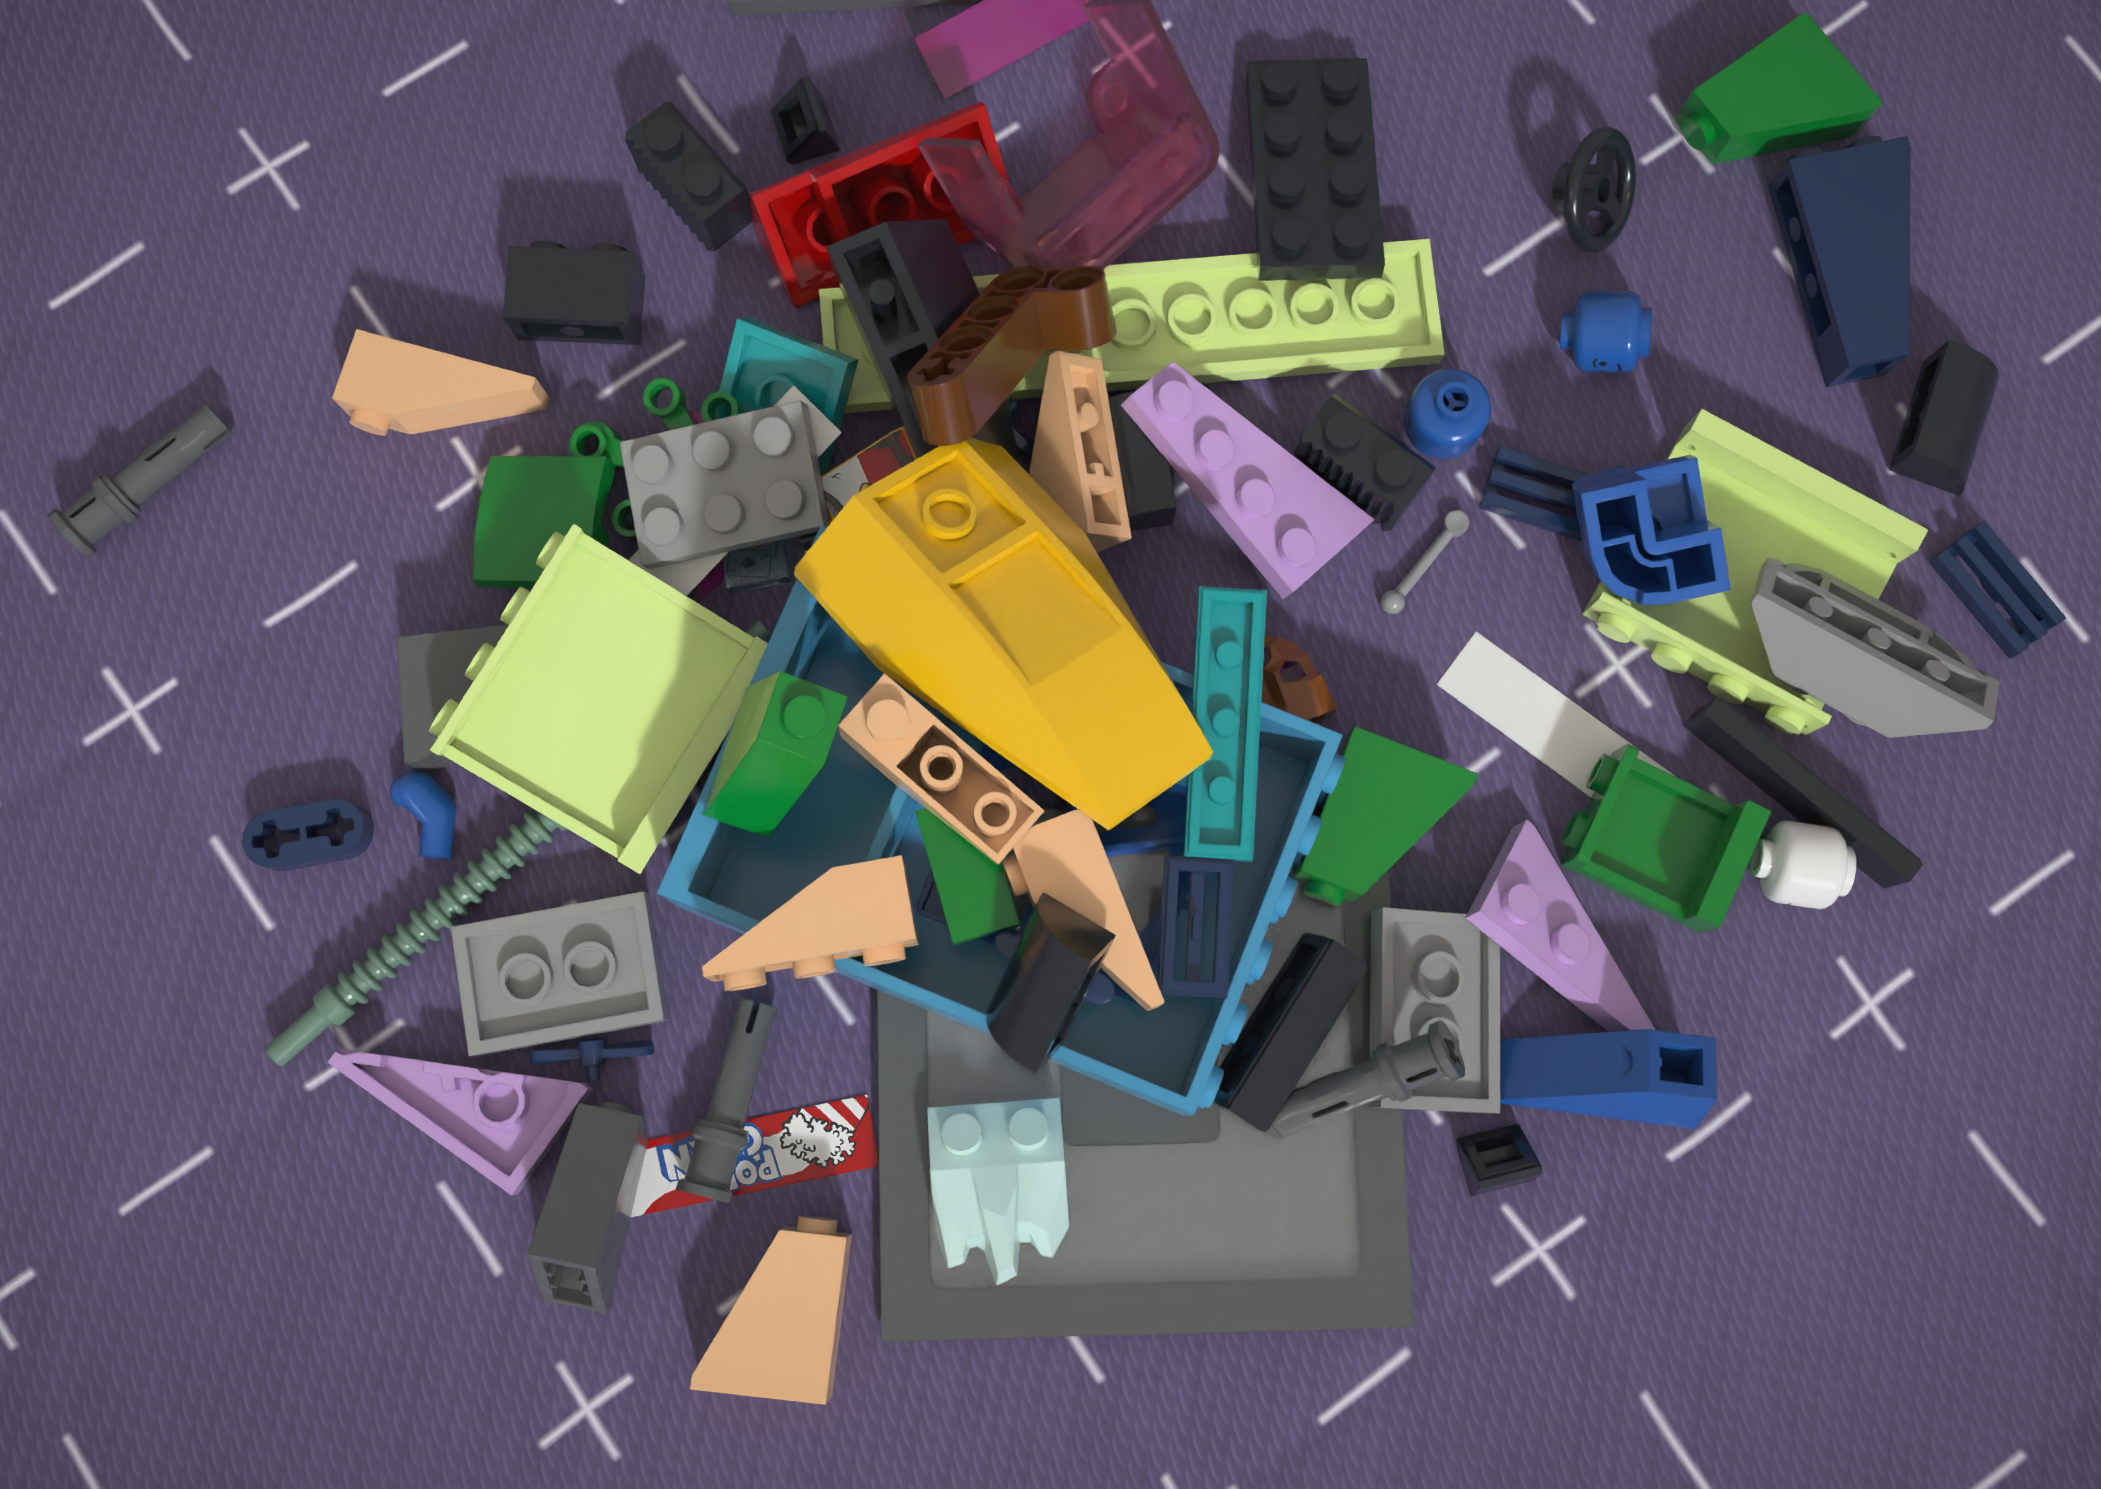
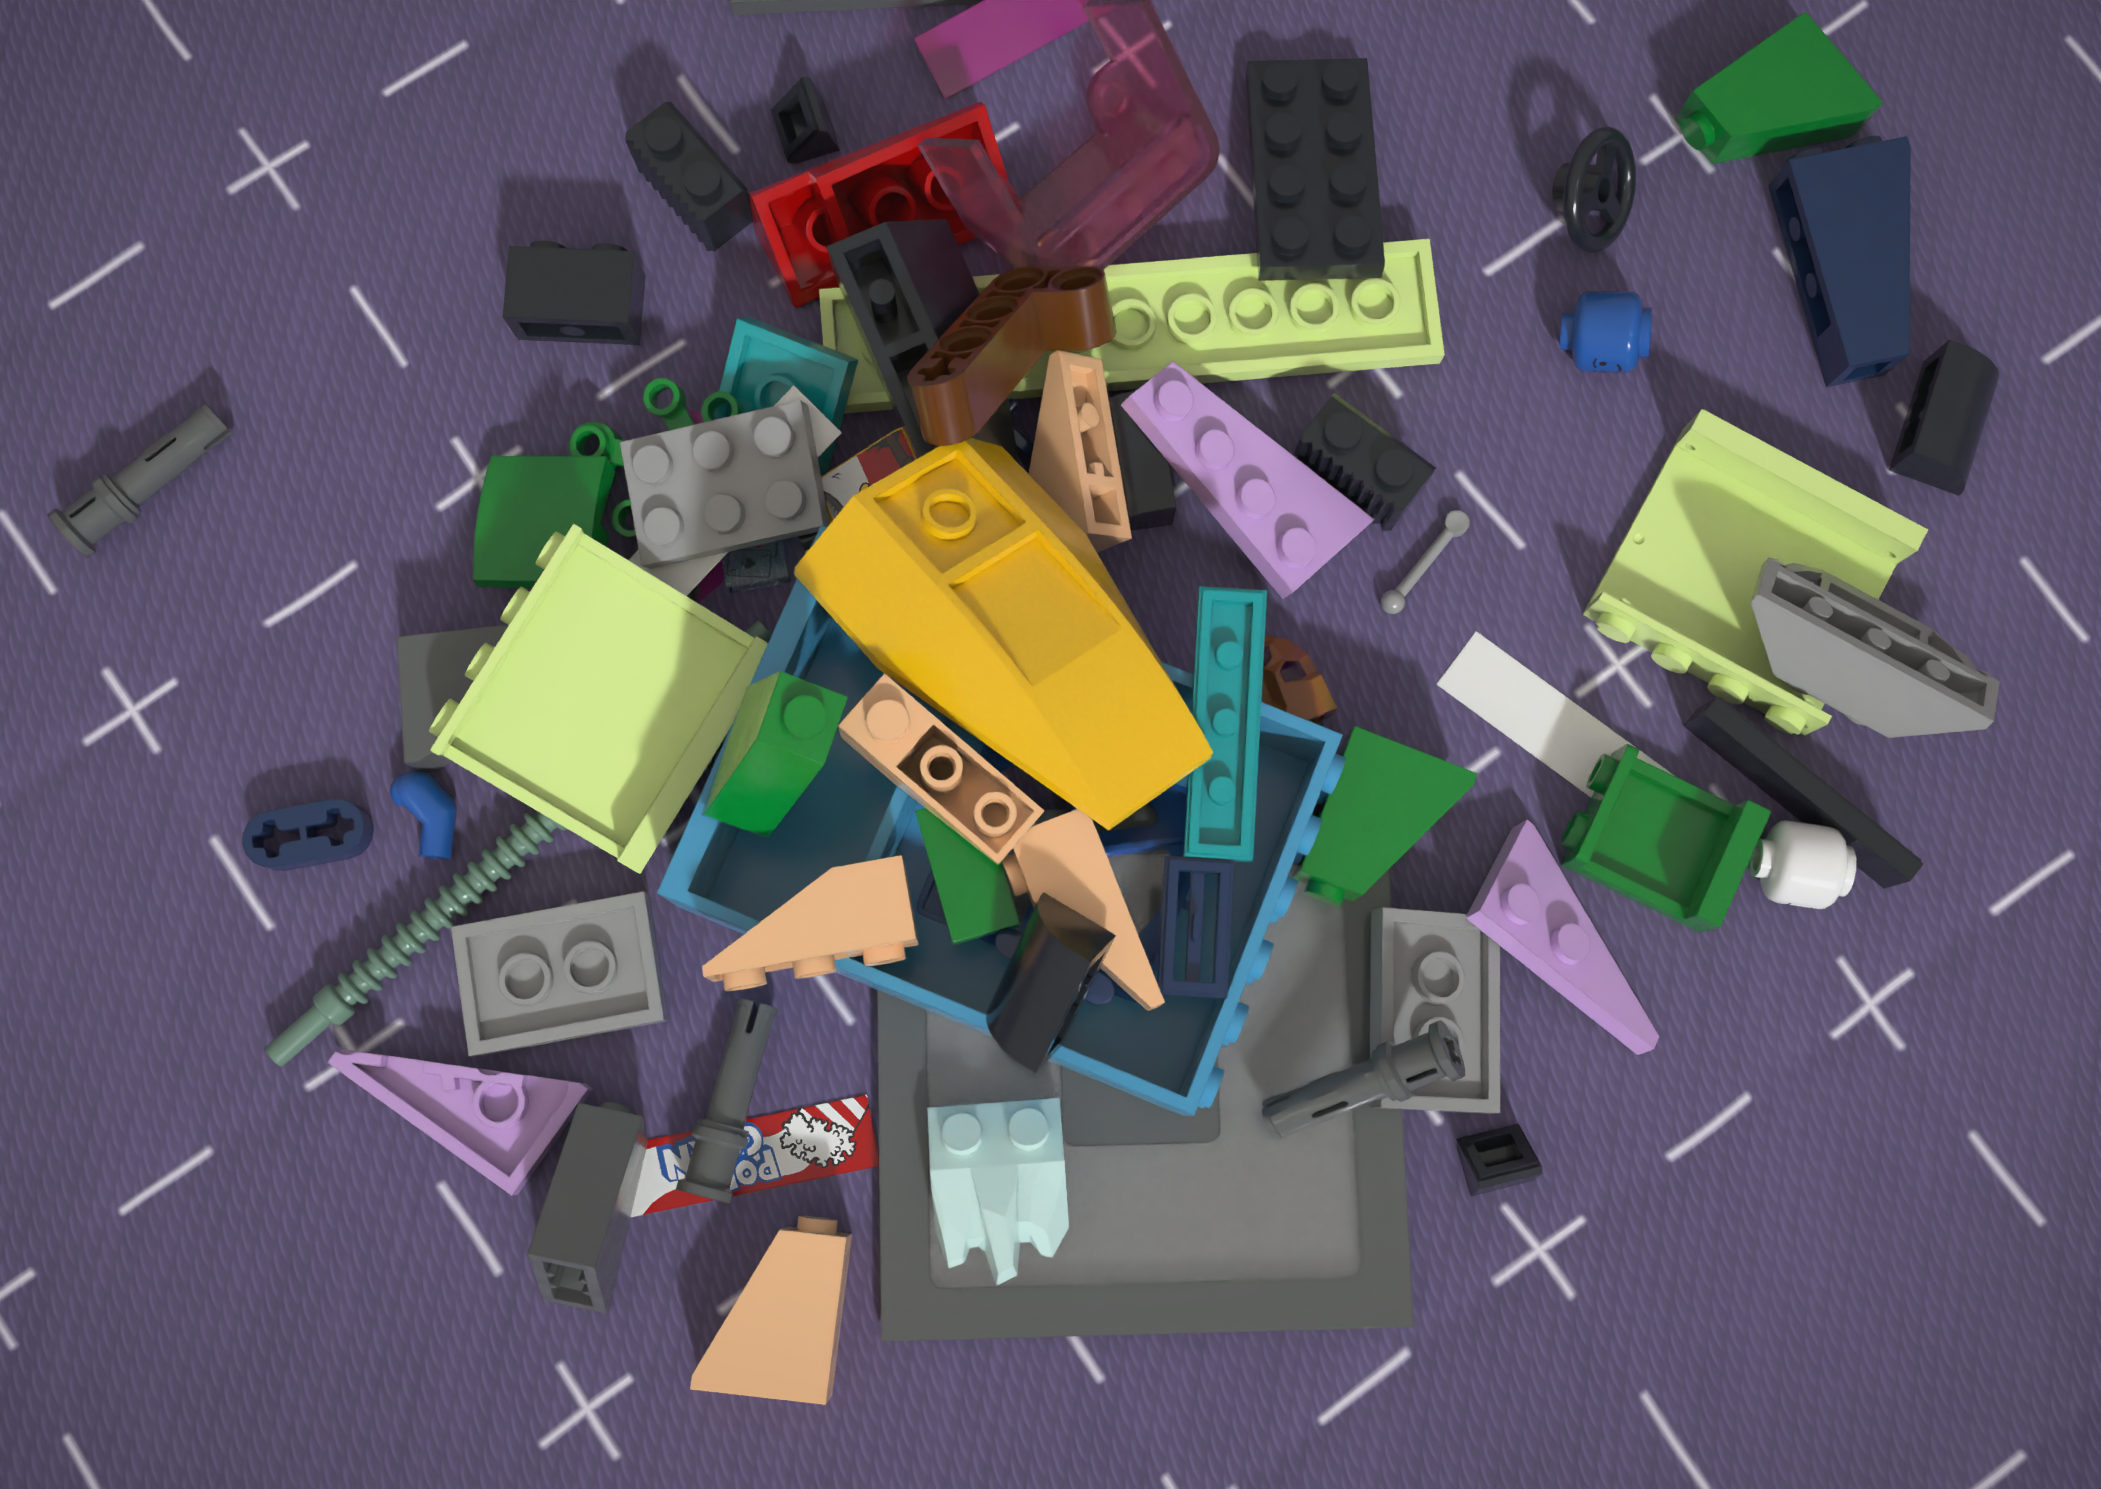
(426, 390): light nougat slope -> none
(593, 1053): dark blue piece -> none
(1287, 1029): black slope -> none
(1447, 413): blue head -> none
(1527, 513): dark blue tile -> none
(1613, 1075): blue slope -> none
(1651, 532): blue brick -> none
(2004, 582): dark blue tile -> none

